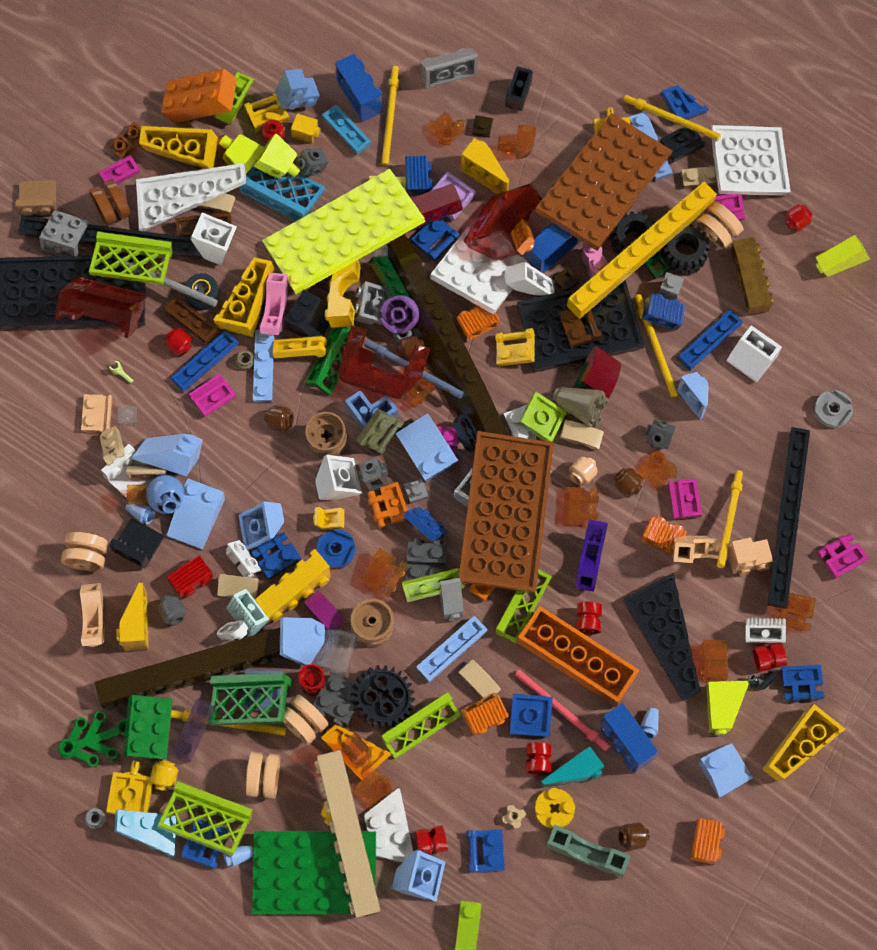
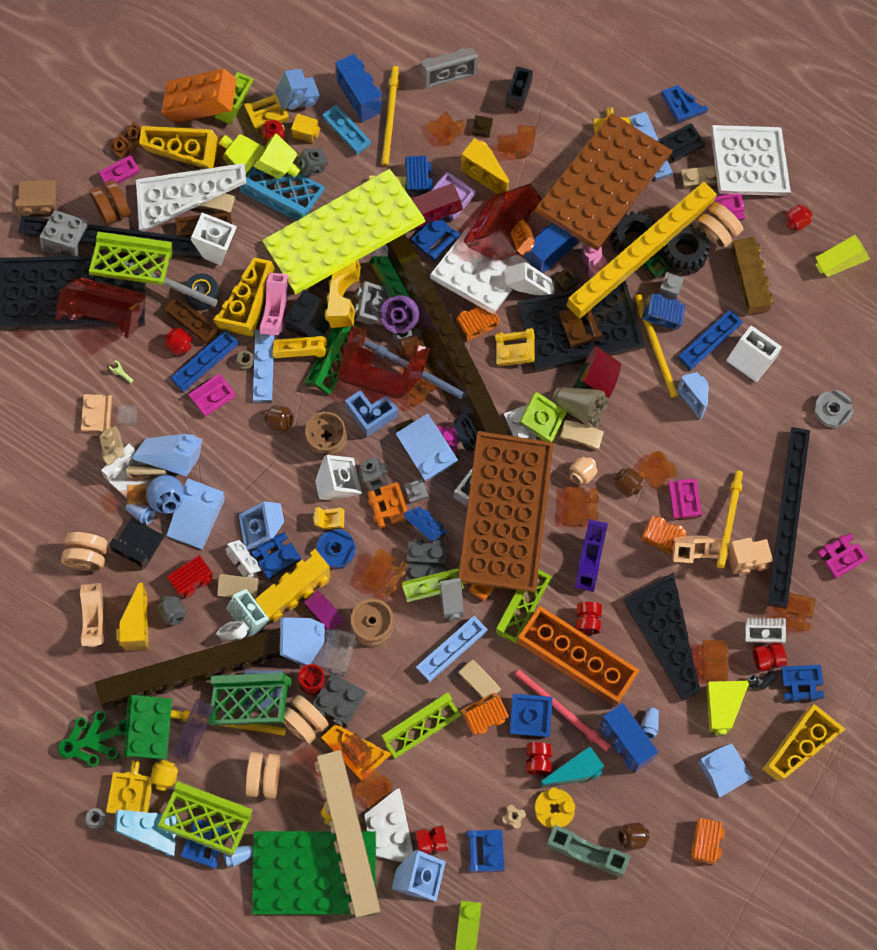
(375, 429): olive plate -> none
(392, 683): black gear -> none
(641, 105): yellow bar -> none
(659, 434): dark grey brick -> none

